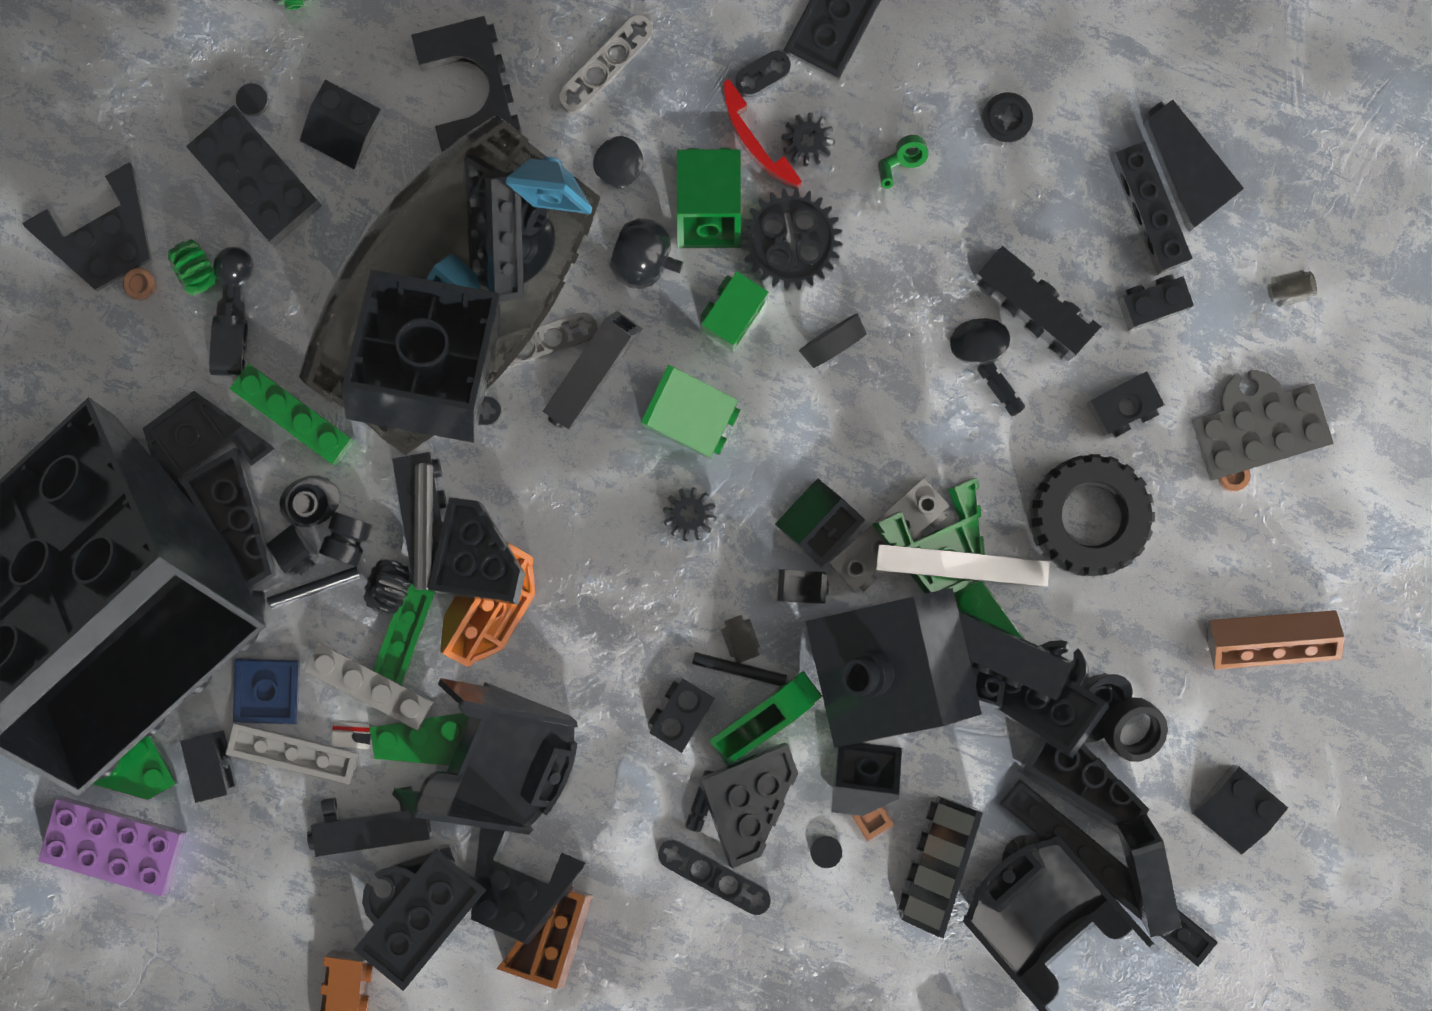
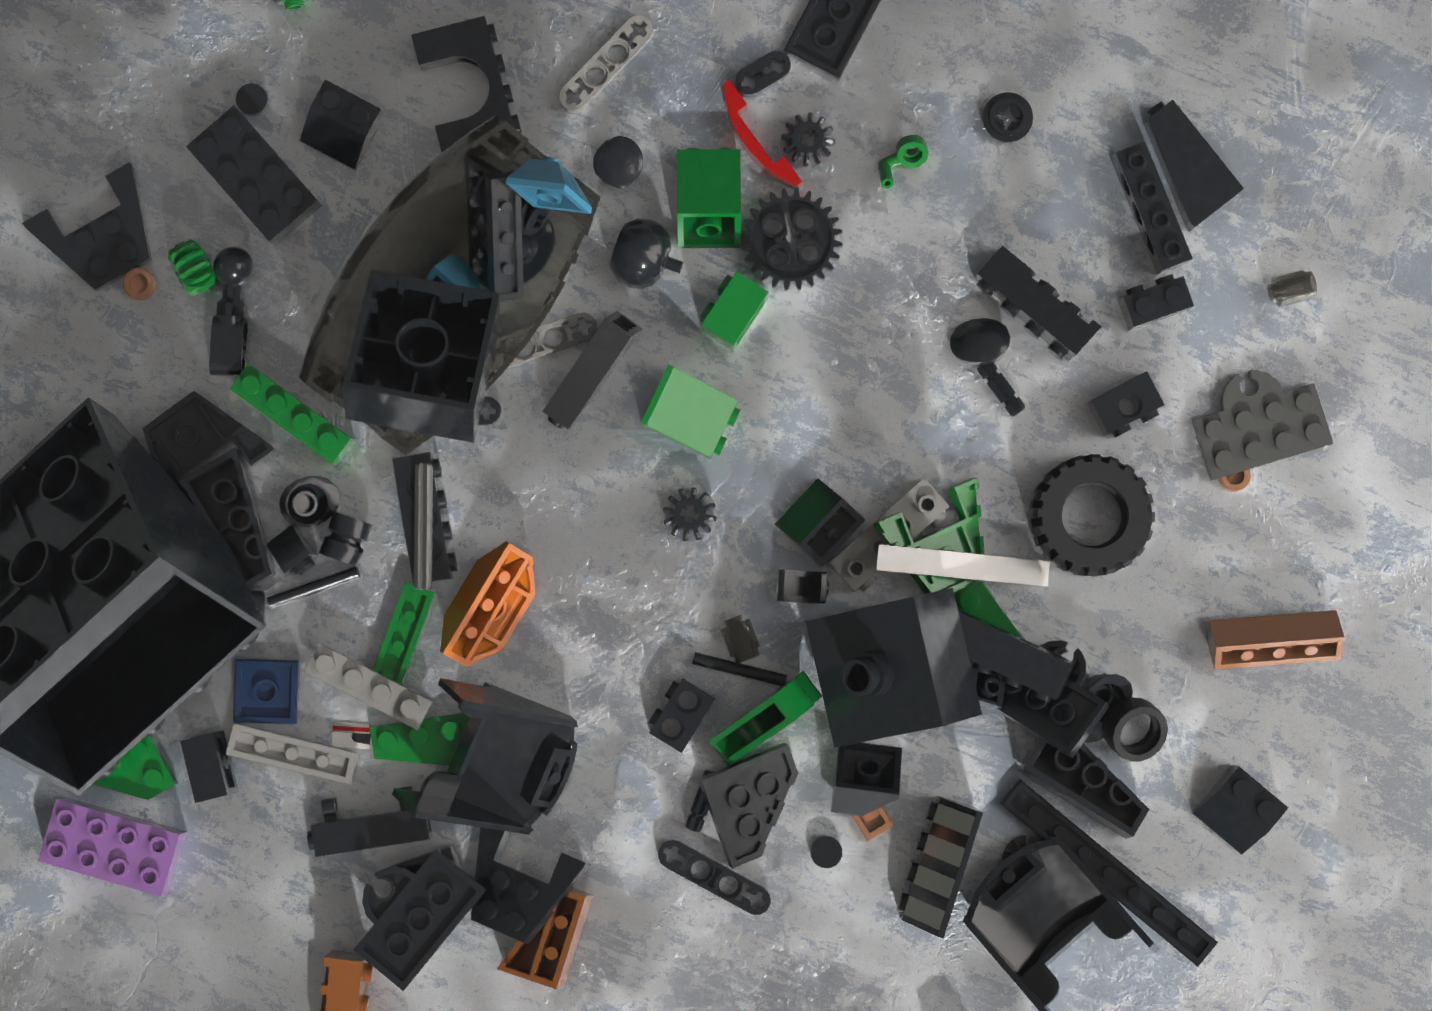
(387, 586): black gear -> none
(474, 557): black plate -> none
(834, 341): black tyre -> none
(1149, 875): black slope -> none

